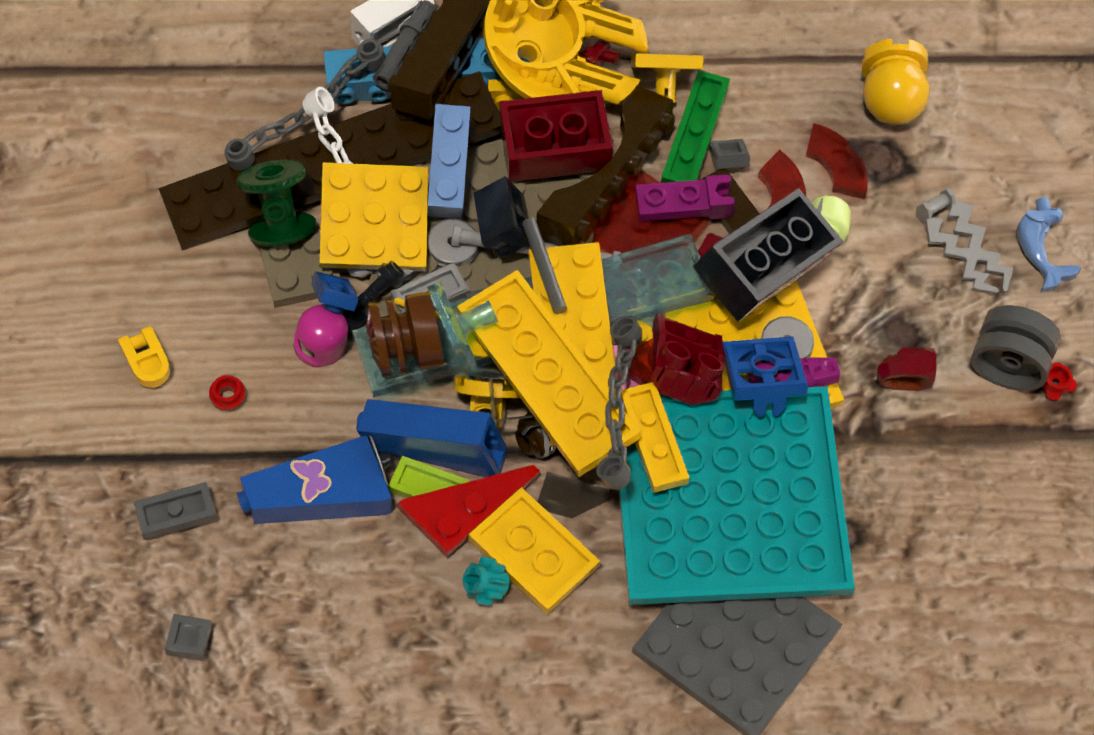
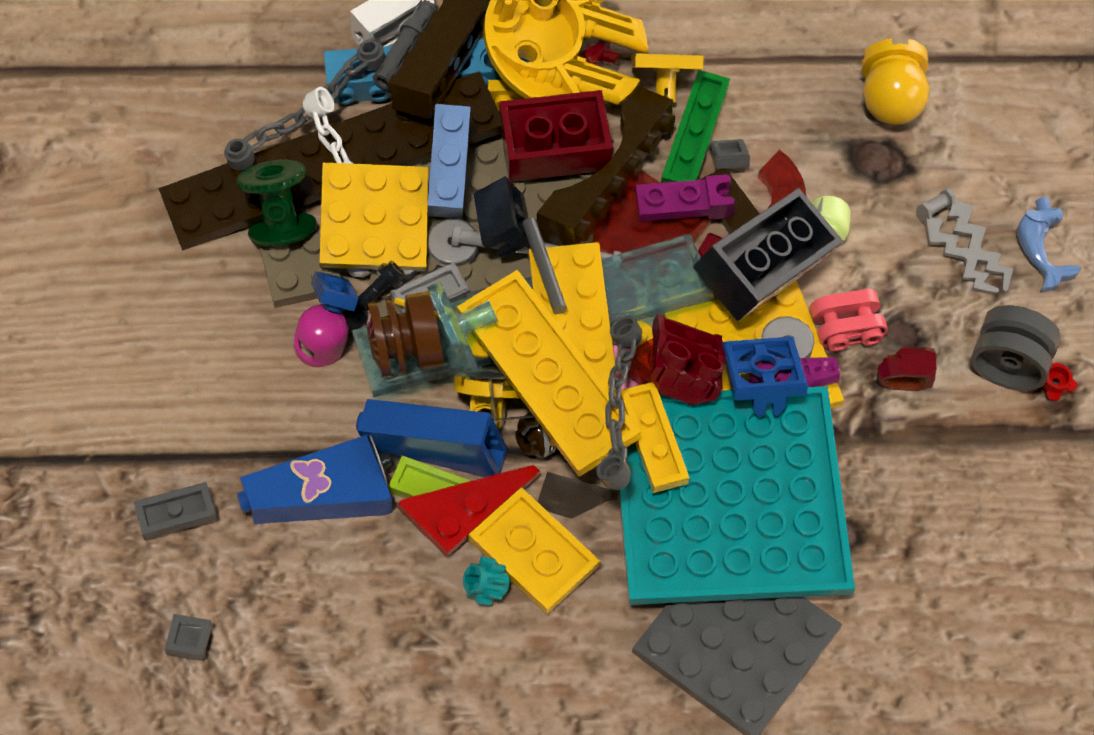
(149, 366): yellow plate -> none
(223, 384): red plate -> none
(840, 161): clear red tile -> none
(849, 319): none -> coral brick

